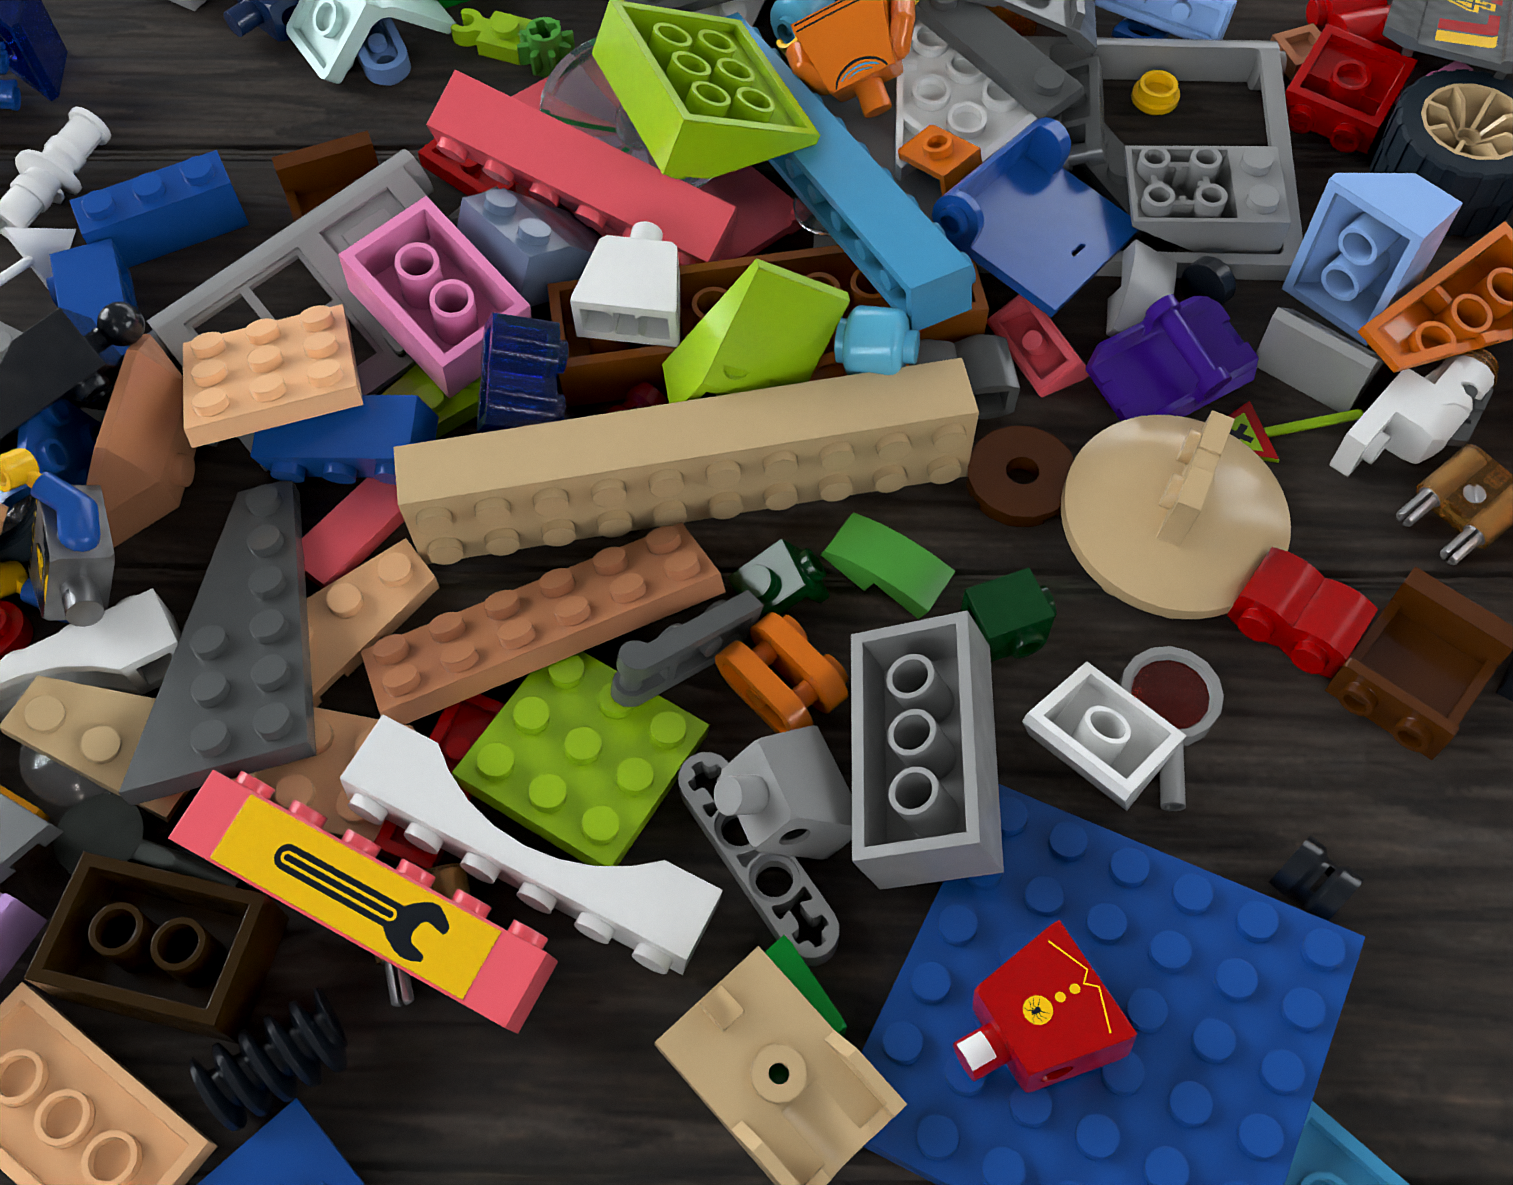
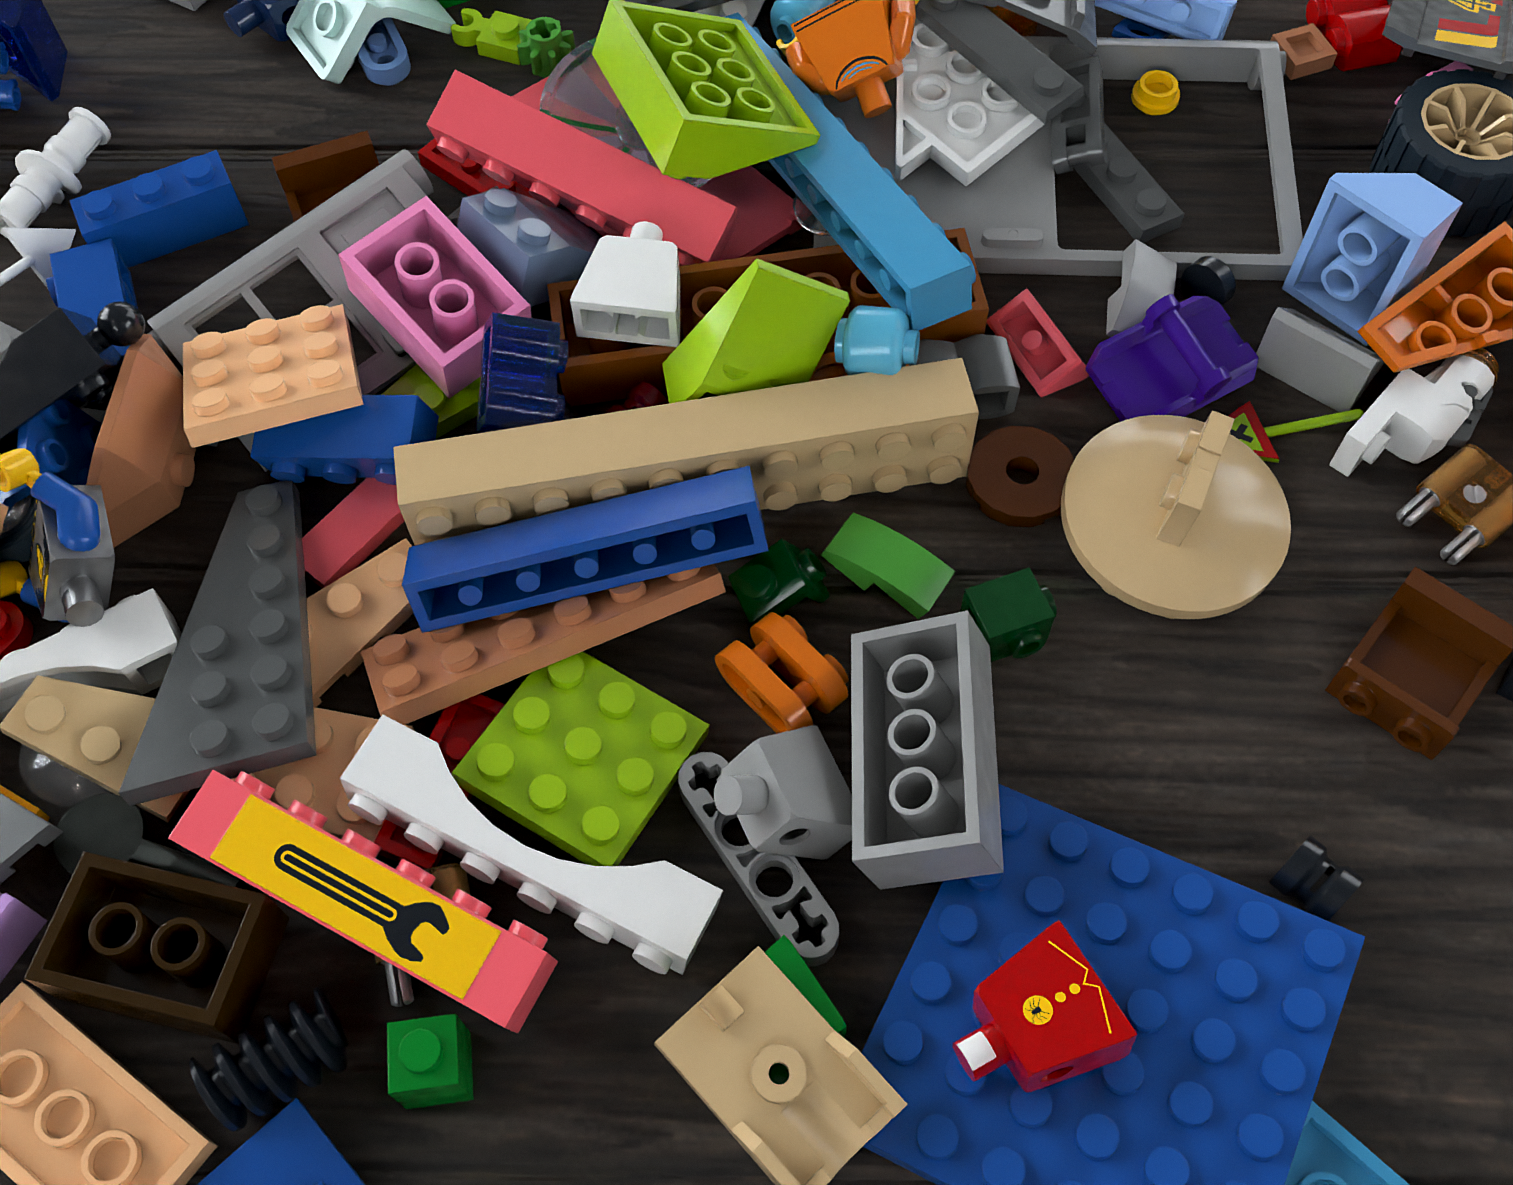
(429, 1061): none -> green brick
(584, 549): none -> blue brick
(682, 649): dark grey plate -> none
(941, 155): orange bracket -> none
(1030, 215): blue door -> none
(1103, 734): white slope -> none
(1183, 693): piece -> none
(1209, 197): light grey slope -> none
(1302, 613): red brick -> none
(1346, 89): red plate -> none

